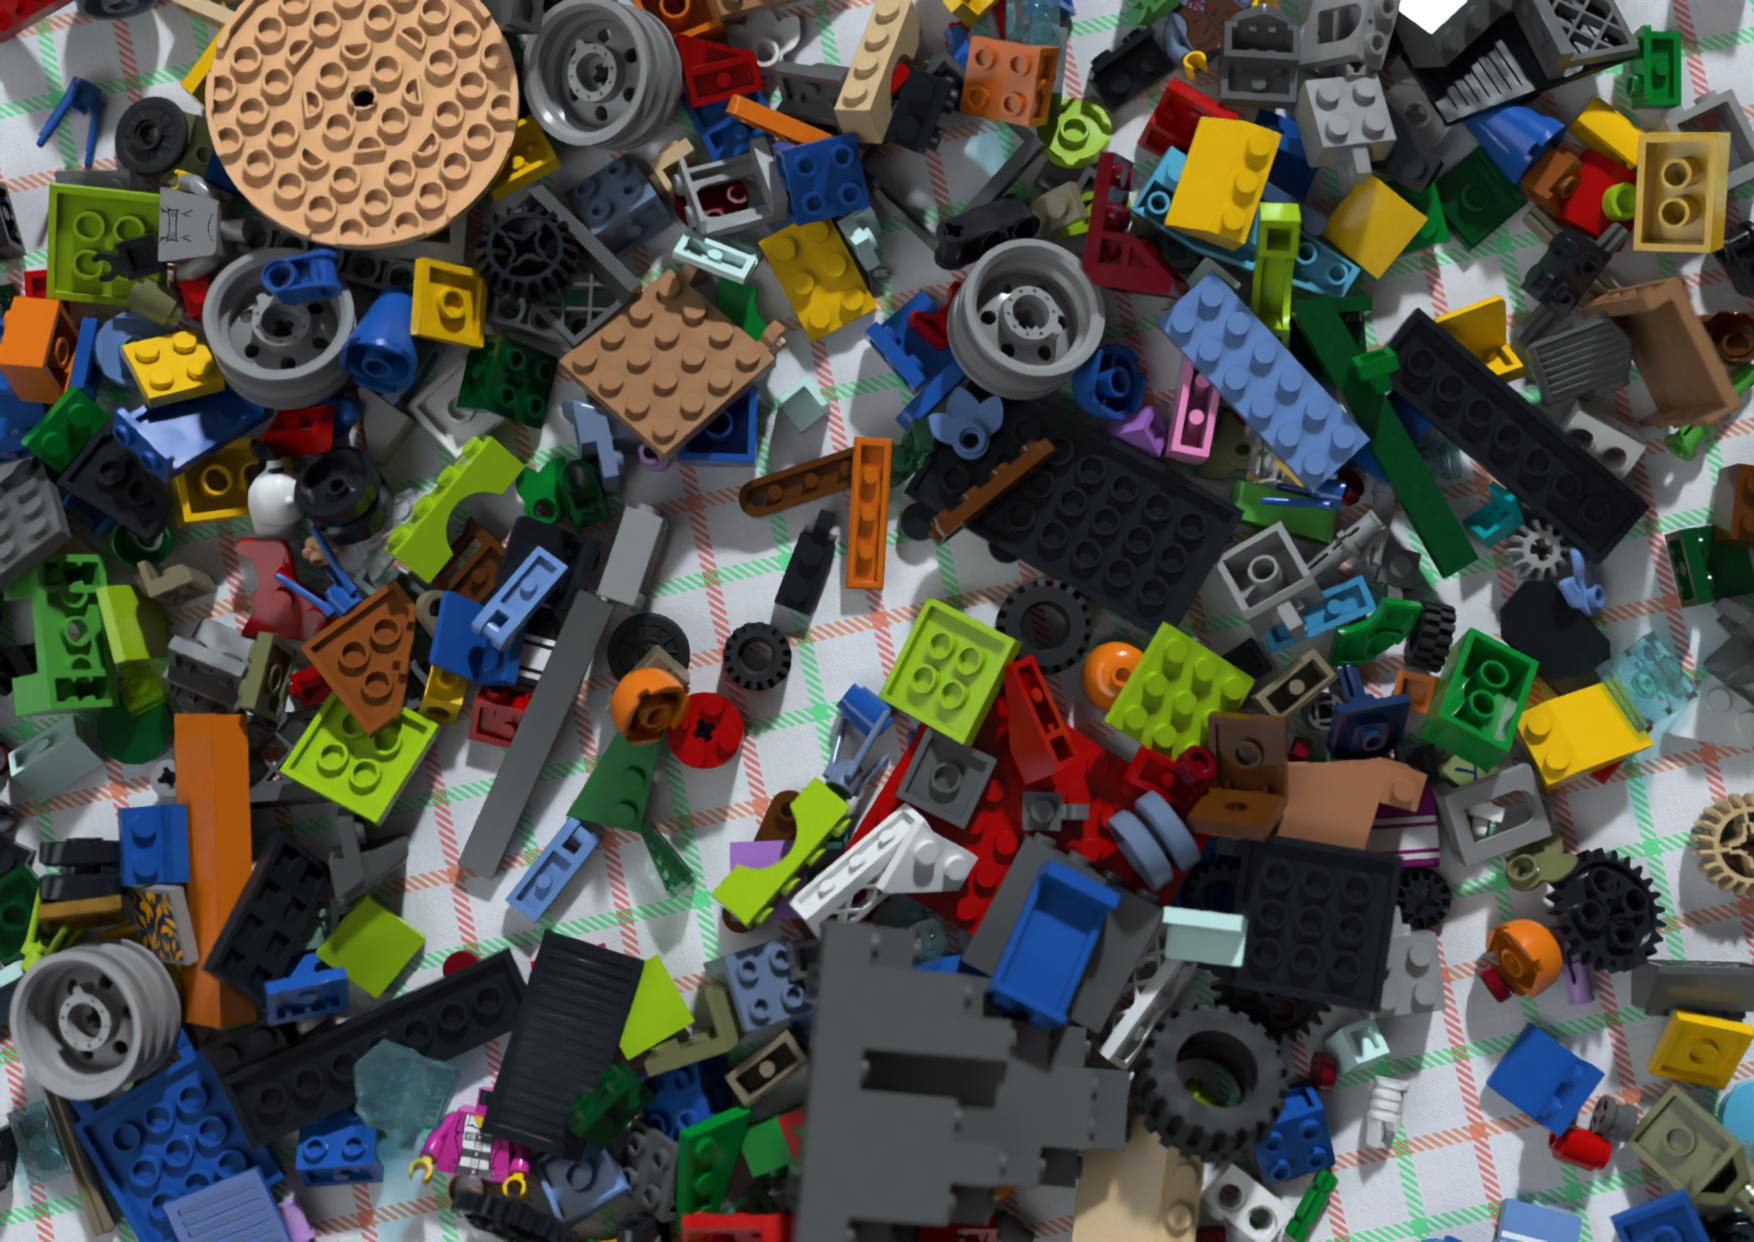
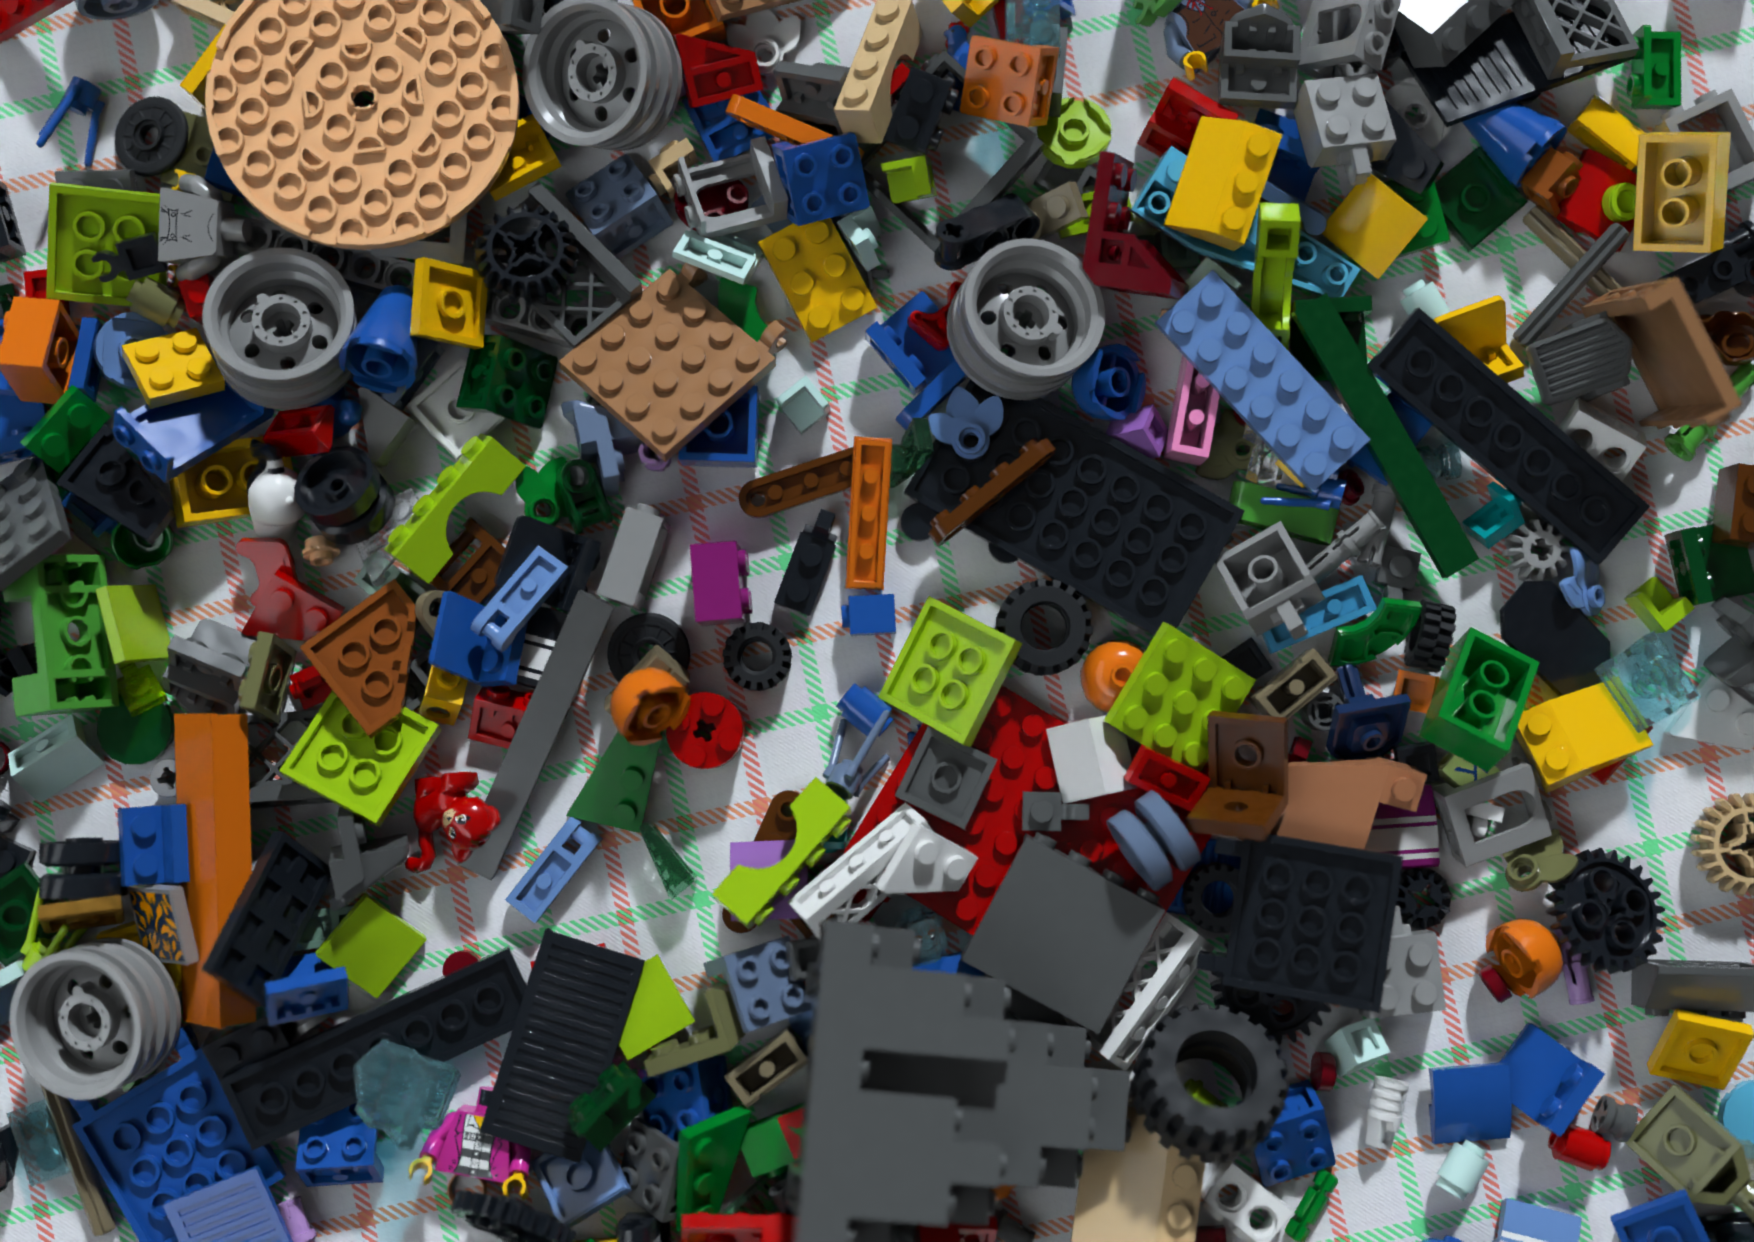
(173, 584): dark tan bracket -> none
(310, 274): blue piece -> none
(340, 596): blue plant -> none
(446, 804): none -> red animal
(719, 583): none -> magenta brick
(869, 615): none -> blue brick
(910, 179): none -> lime panel
(1034, 723): red slope -> none
(1050, 944): blue panel -> none
(1089, 759): none -> white slope
(1129, 69): black bracket -> none
(1195, 766): dark red tile -> none
(1205, 936): light aqua panel -> none
(1376, 368): green tile -> none
(1424, 297): none -> light aqua brick
(1462, 1169): none -> light aqua brick
(1470, 1102): none -> blue slope
(1565, 271): black bracket -> none
(1657, 606): none -> lime panel
(1709, 275): none -> black brick

